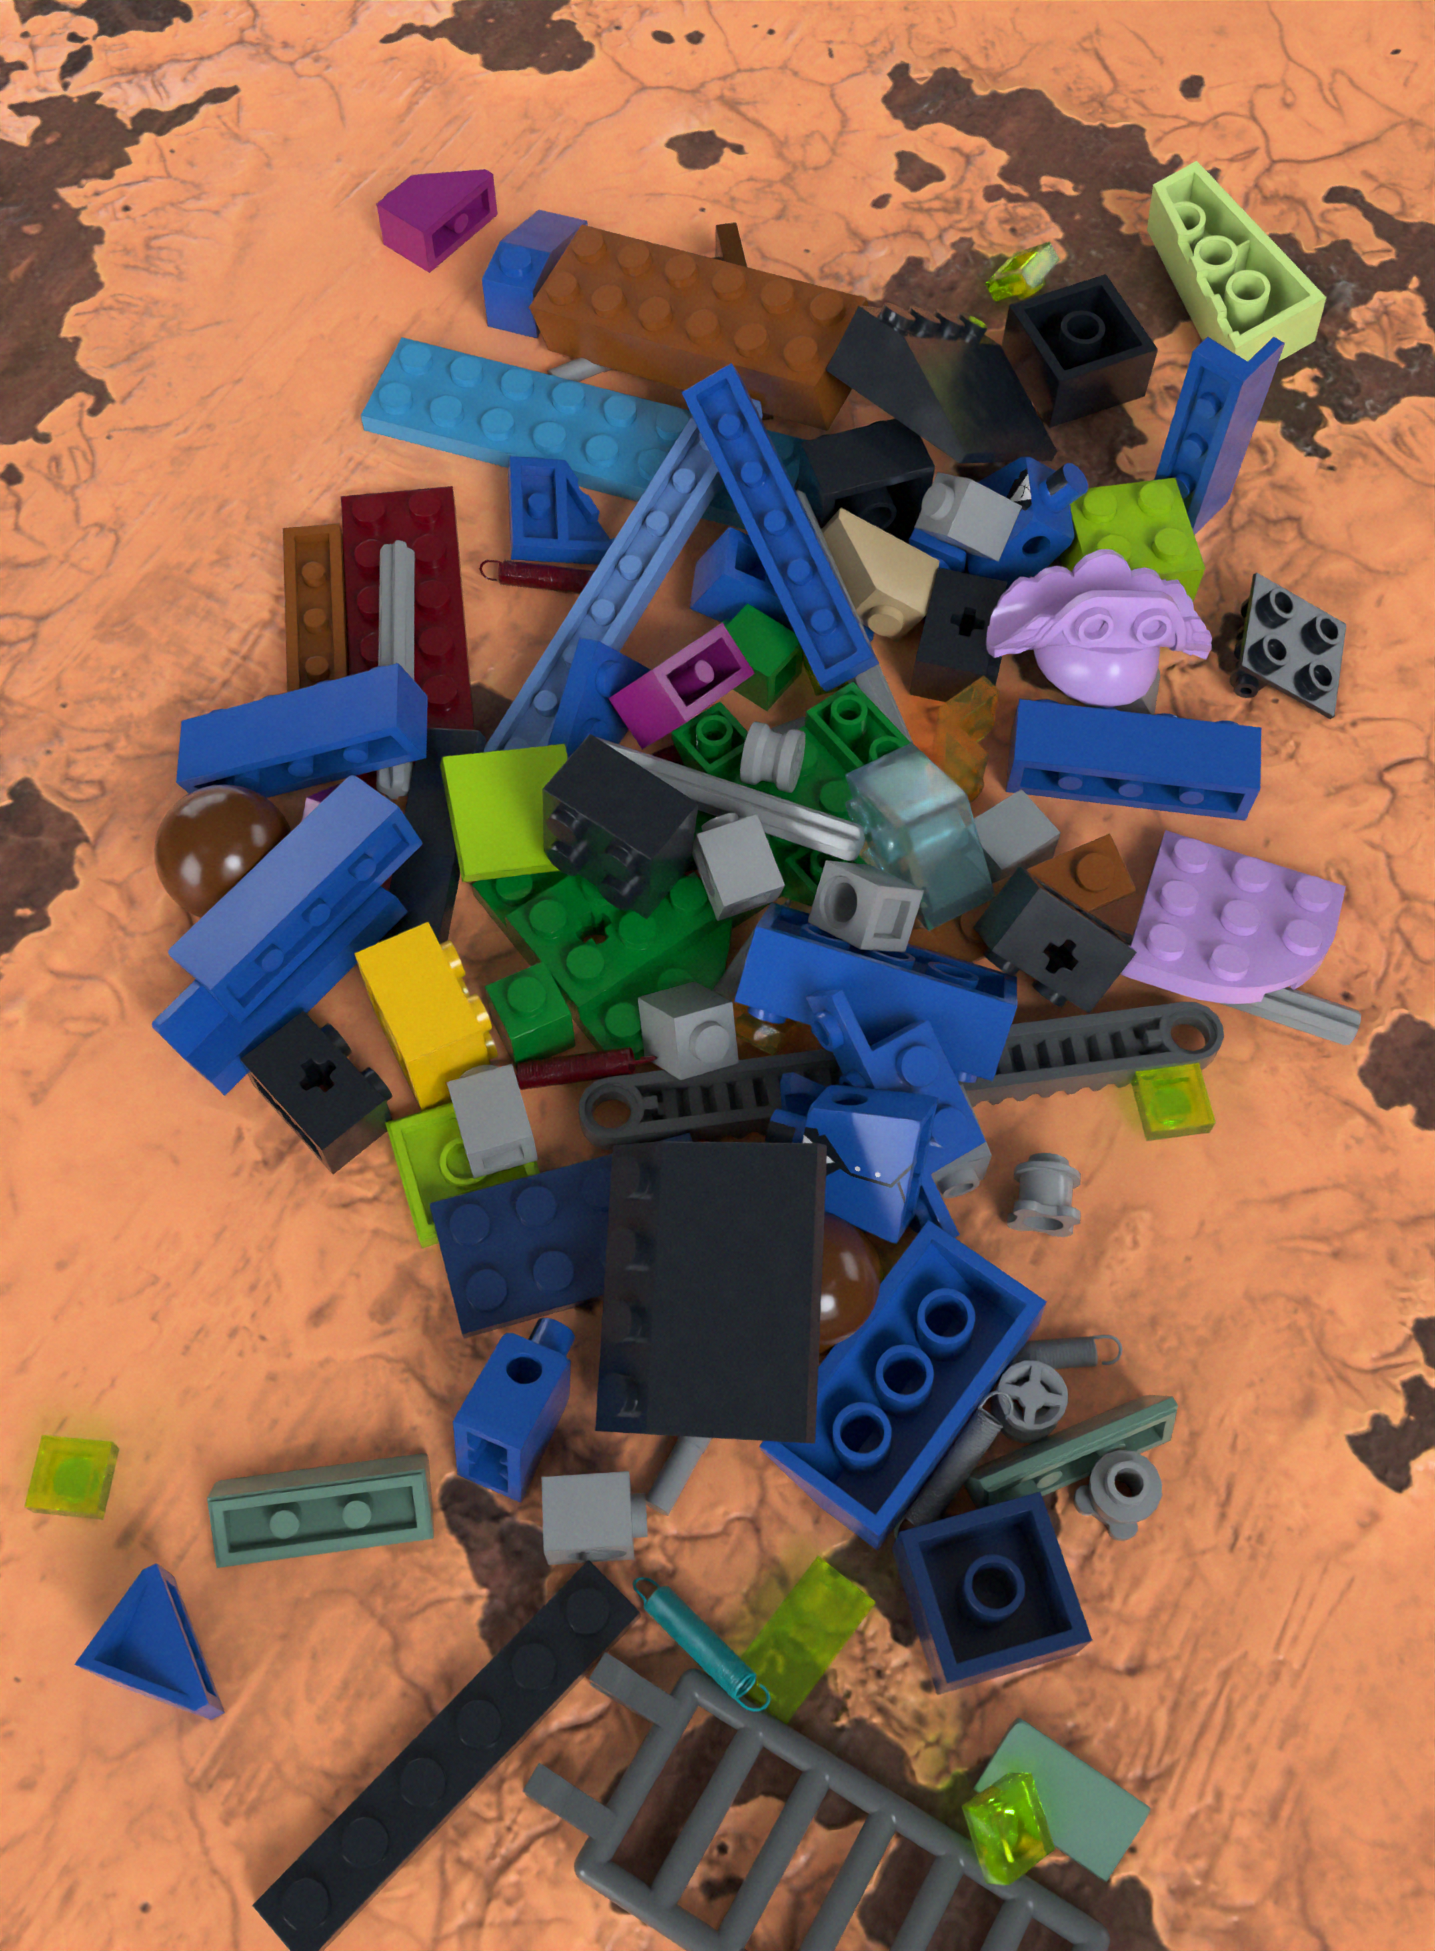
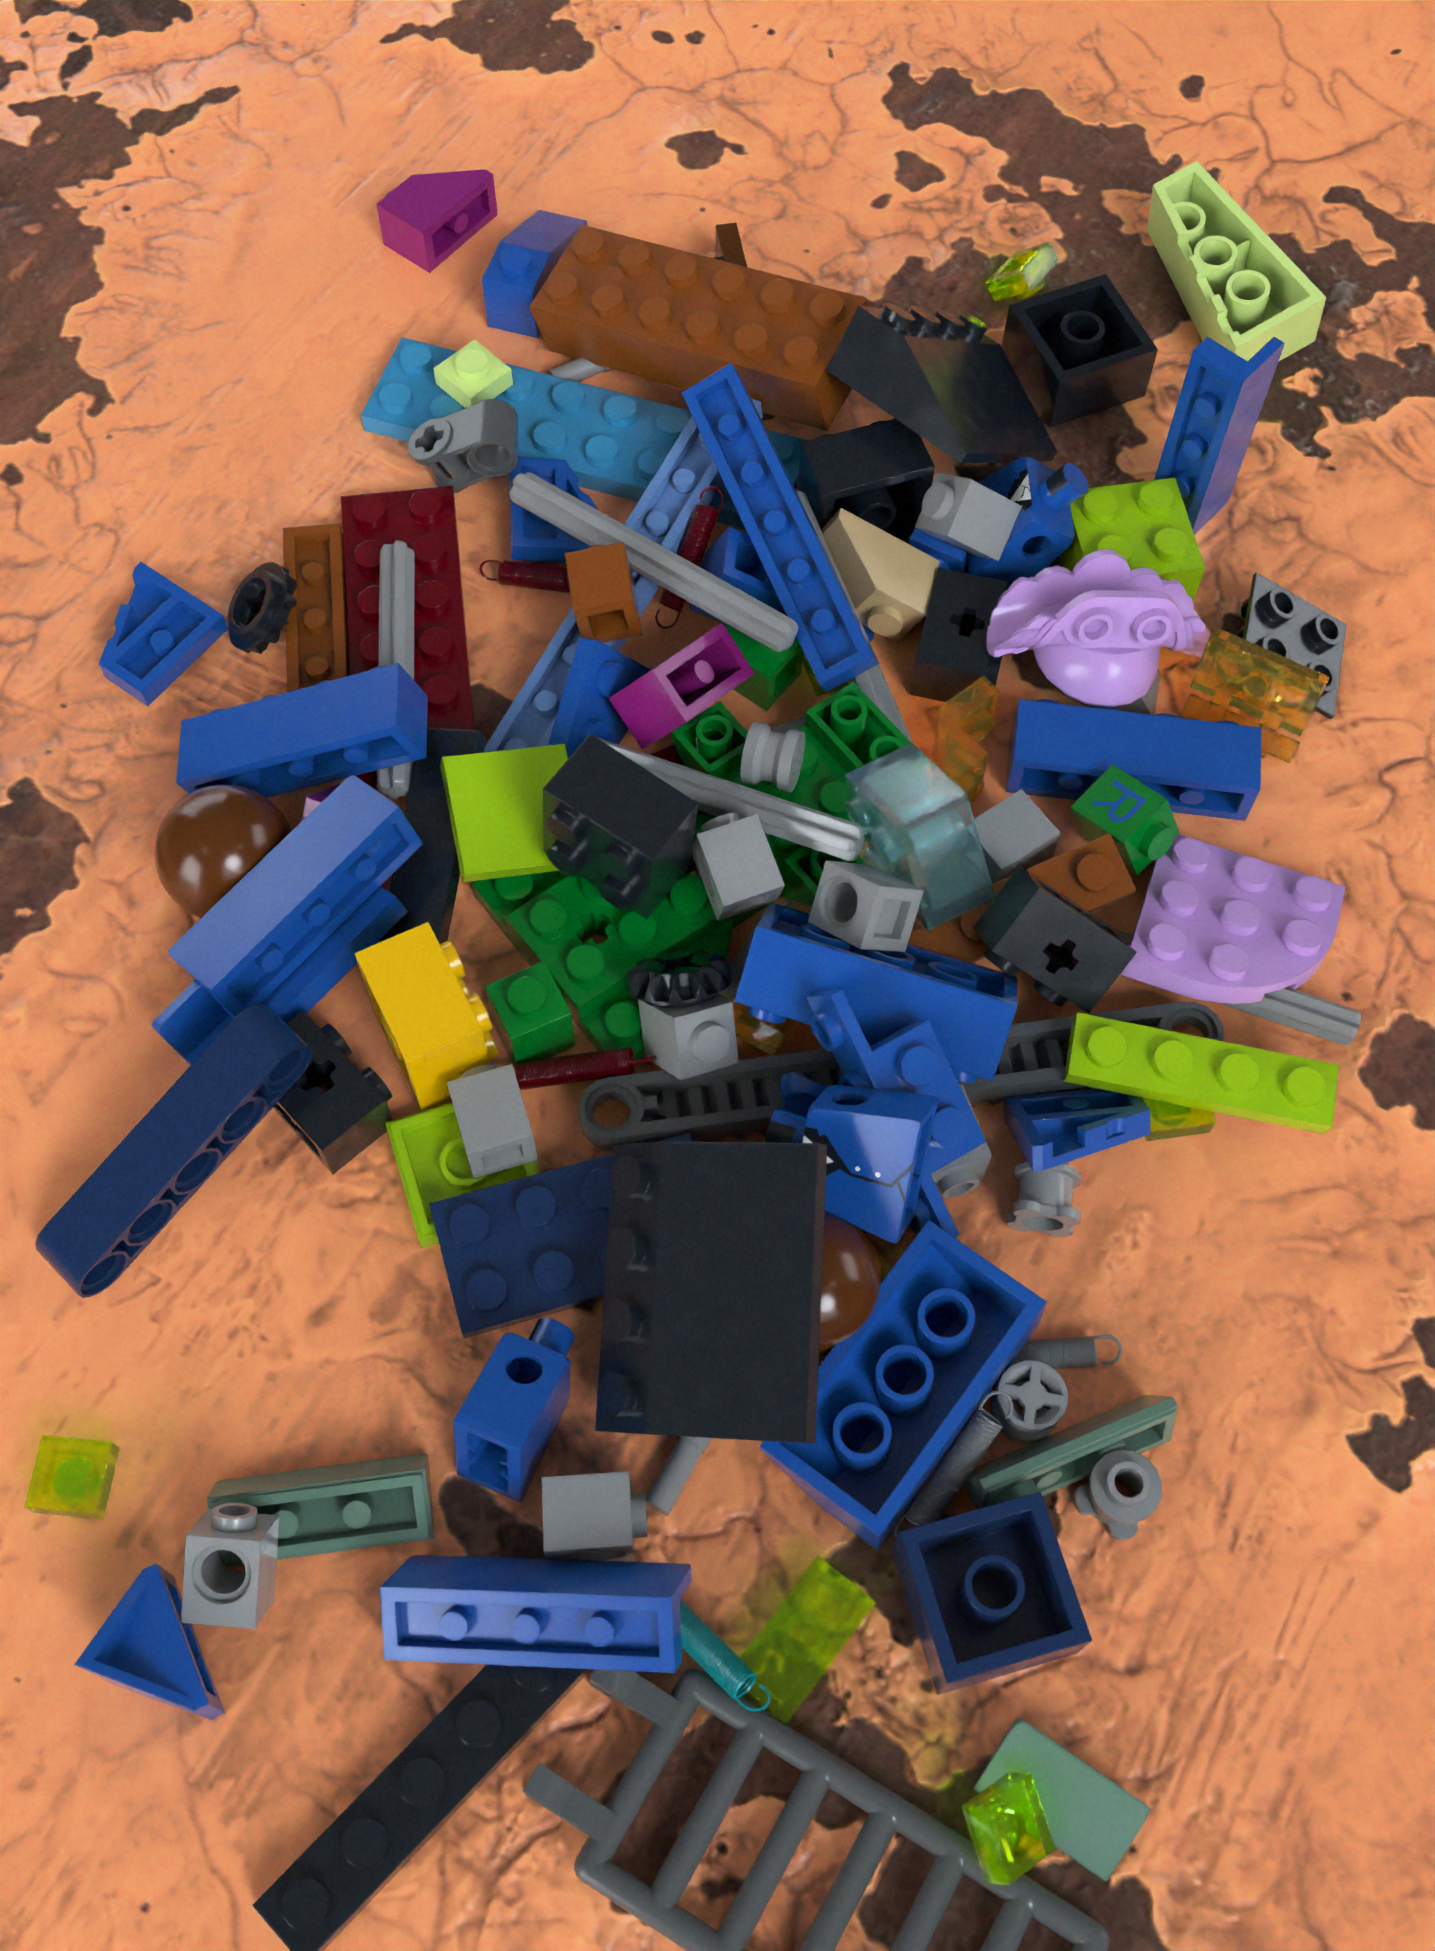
(157, 636): none -> blue wing
(173, 1150): none -> dark blue beam
(211, 1589): none -> light grey brick
(249, 624): none -> black gear
(473, 375): none -> yellowish green plate
(473, 446): none -> dark grey piece
(535, 1612): none -> blue panel
(603, 593): none -> dark orange brick
(656, 562): none -> light grey axle
(679, 978): none -> black gear
(693, 548): none -> dark red piece
(1073, 1124): none -> blue wing
(1131, 813): none -> green brick
(1201, 1073): none -> lime plate
(1258, 684): none -> clear yellow plate

